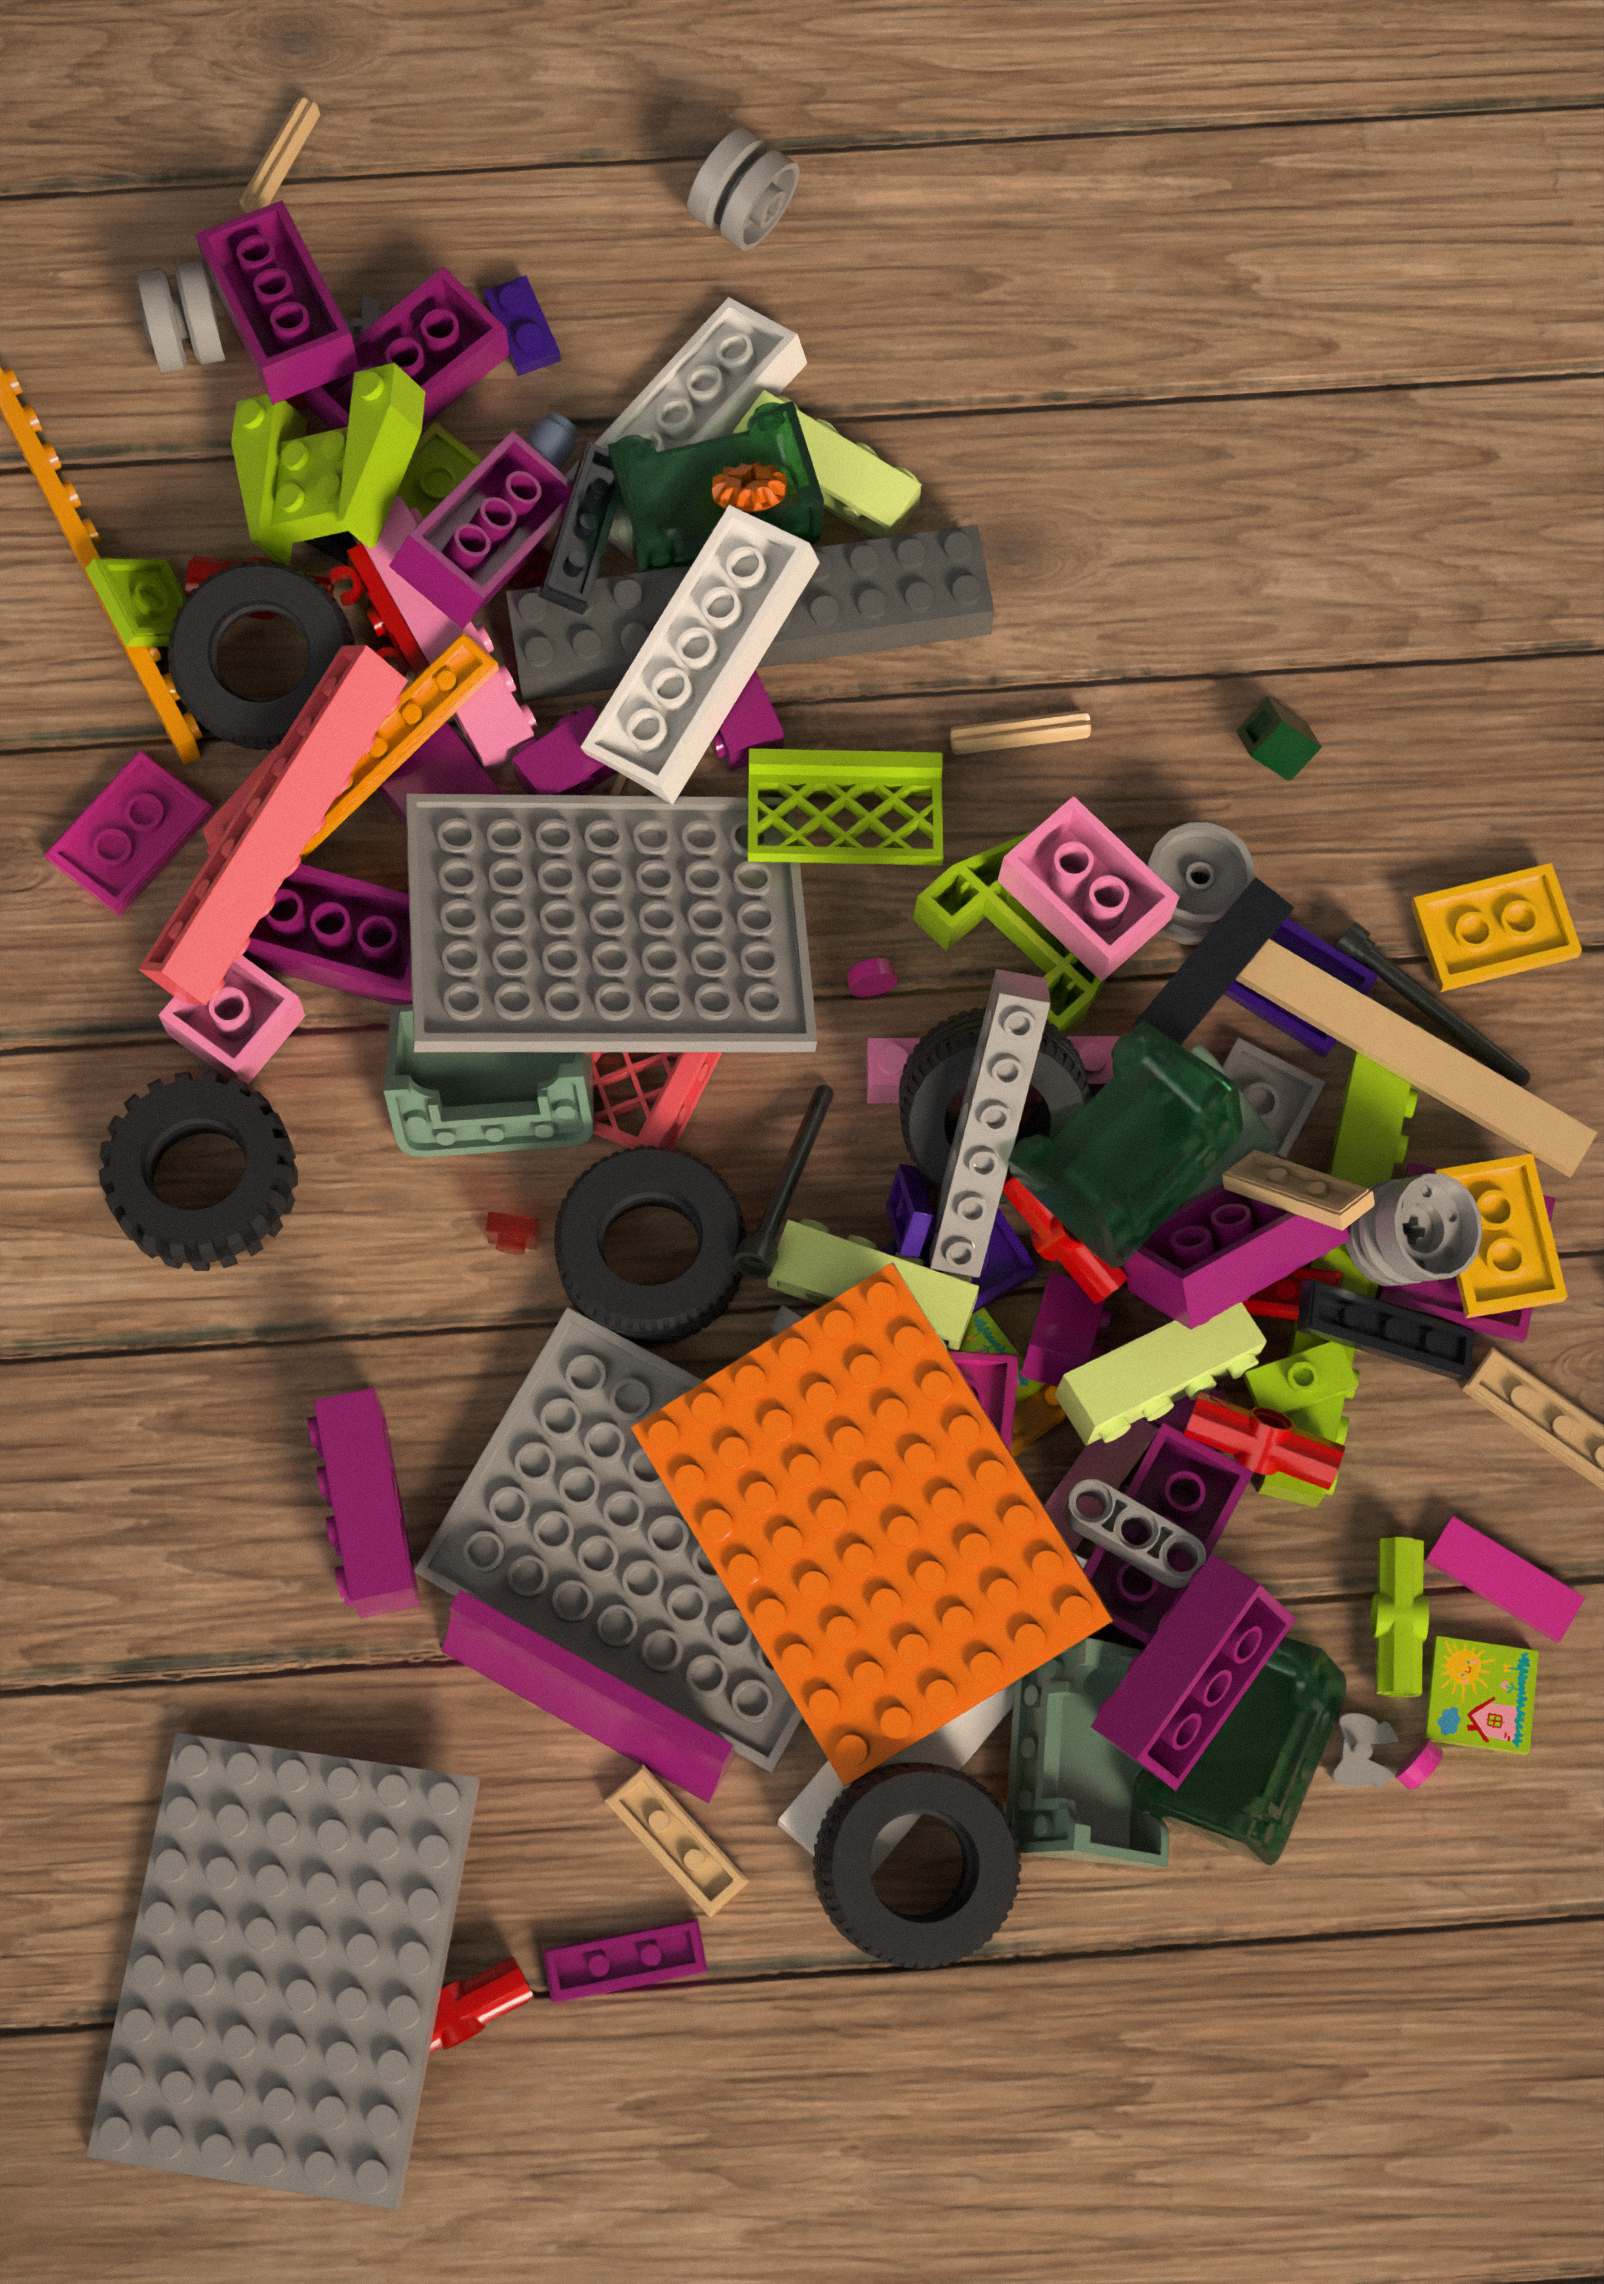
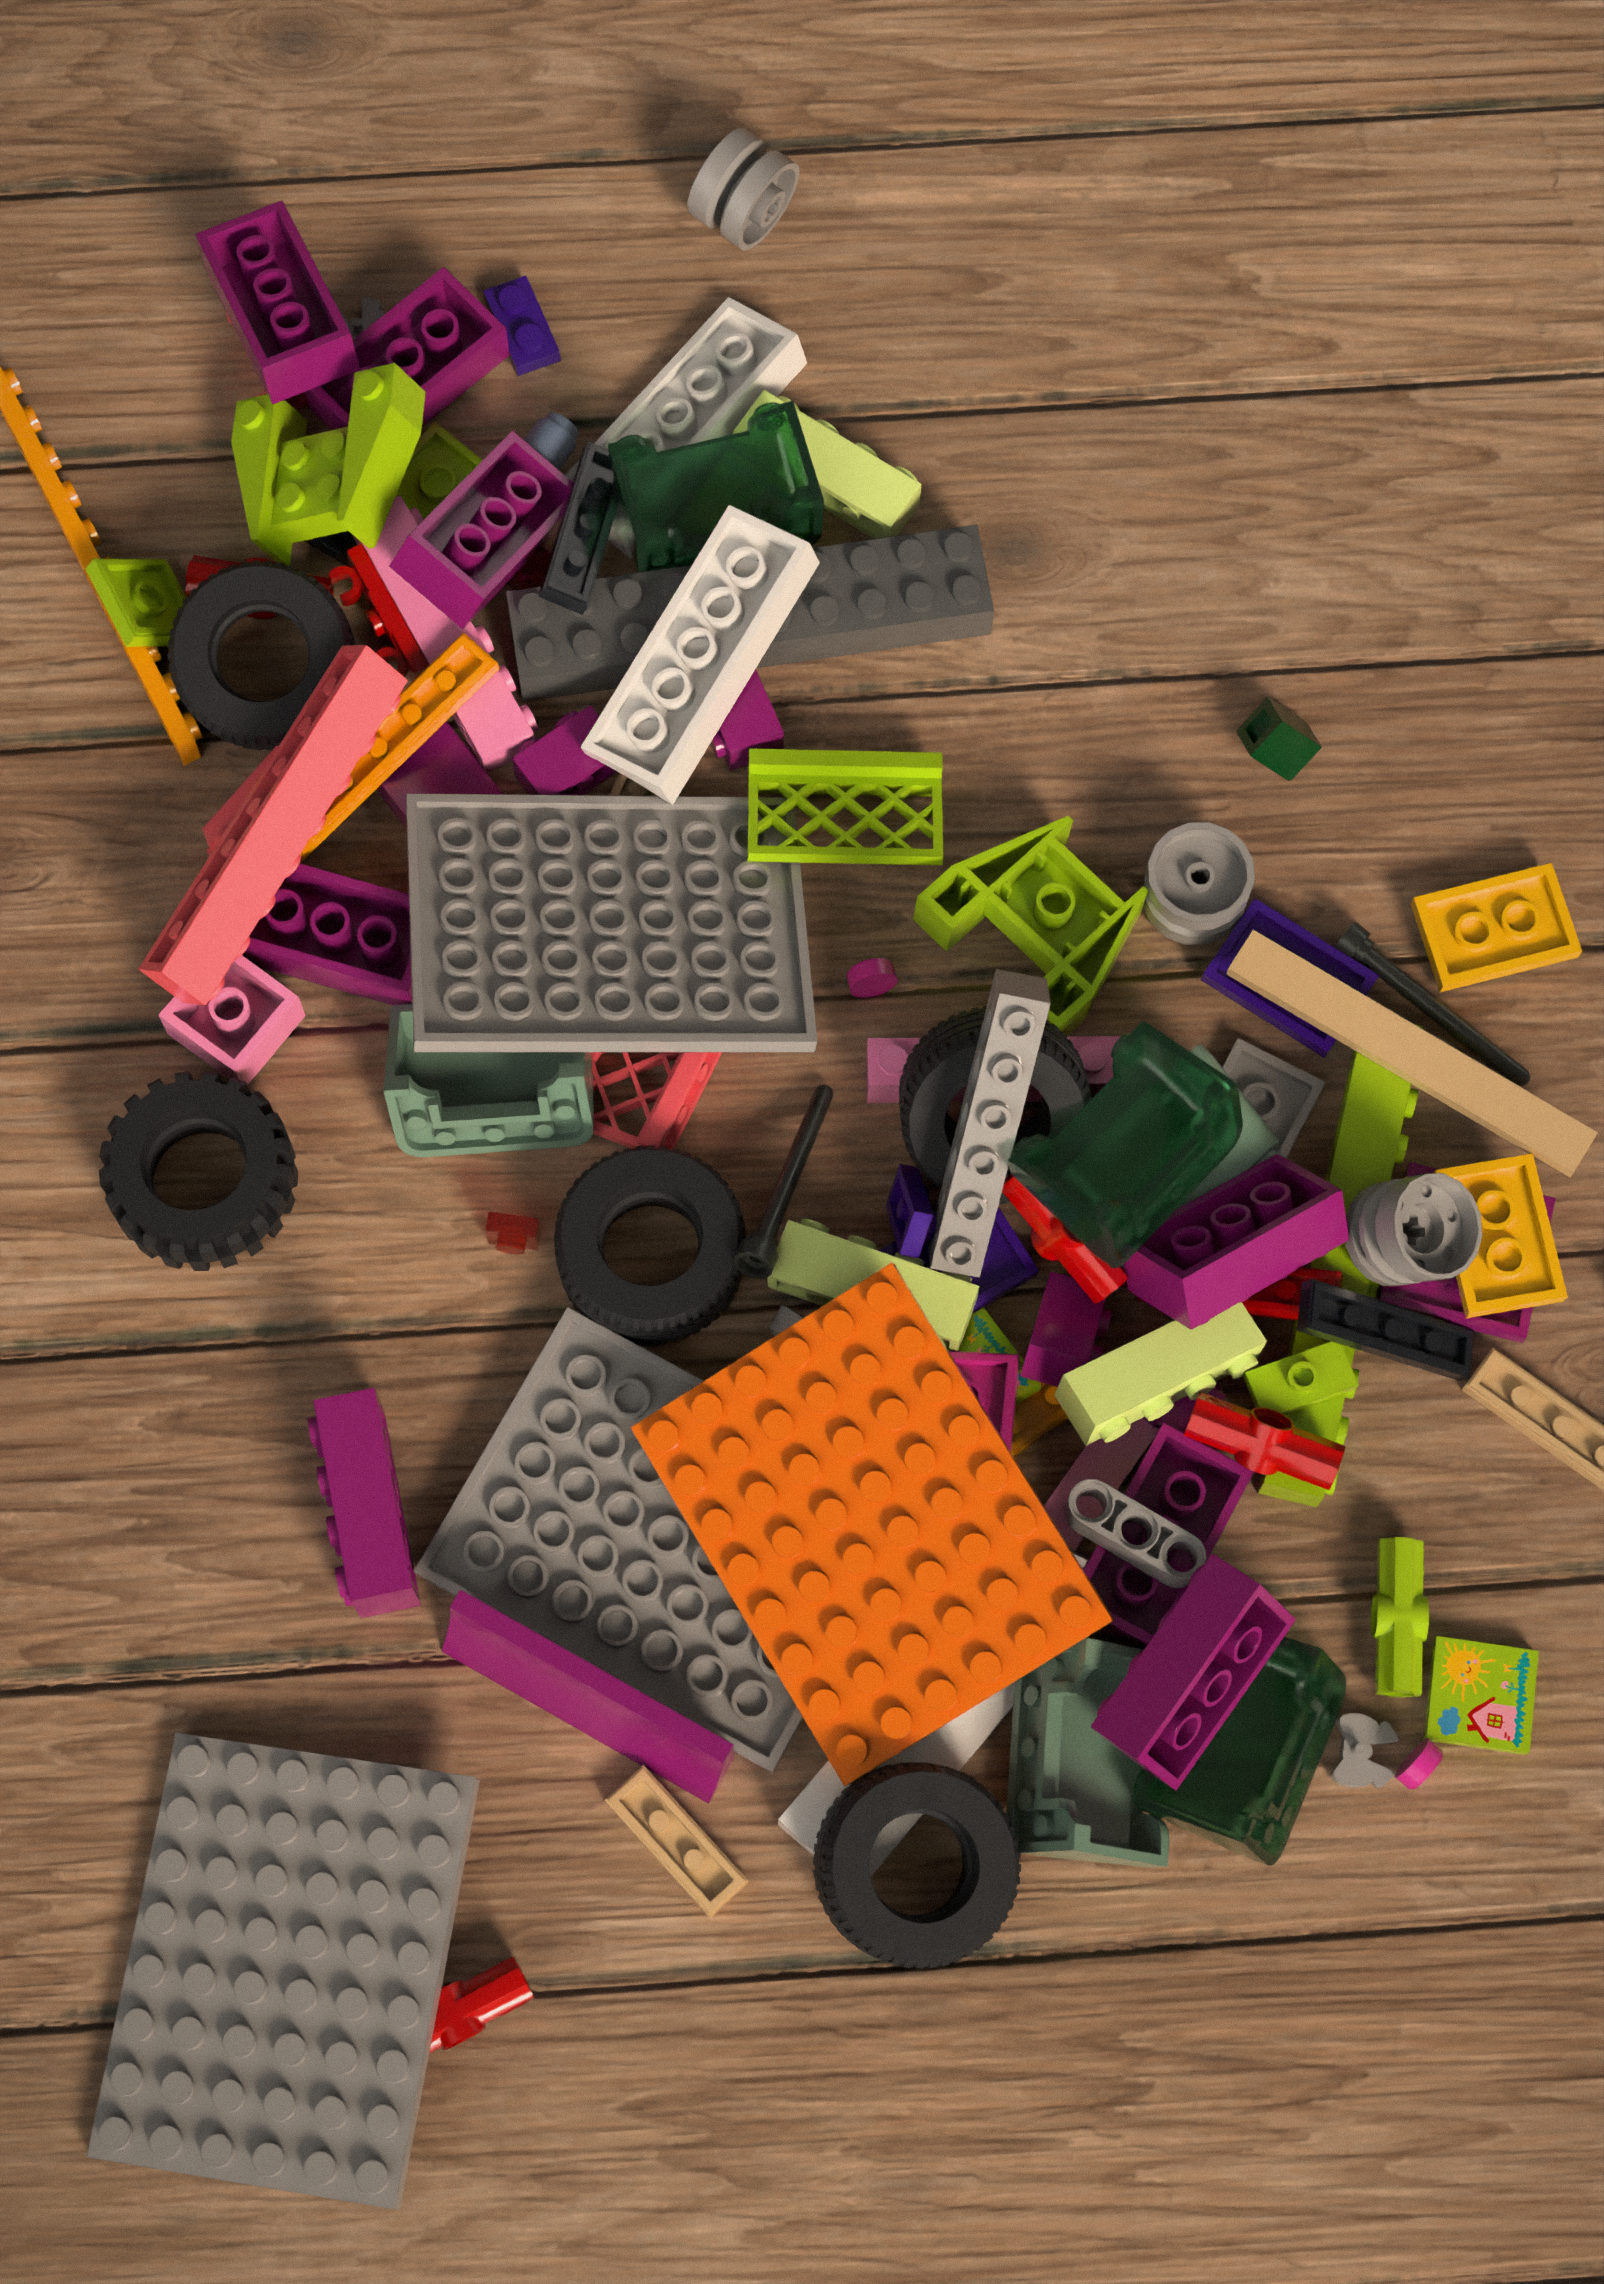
(129, 833): dark pink tile -> none
(180, 316): light grey wheel -> none
(280, 155): tan axle -> none
(625, 1961): magenta tile -> none
(749, 487): orange gear -> none
(1020, 732): tan axle -> none
(1087, 888): bright pink brick -> none
(1216, 962): black tile -> none
(1298, 1189): tan tile -> none
(1505, 1579): dark pink tile -> none

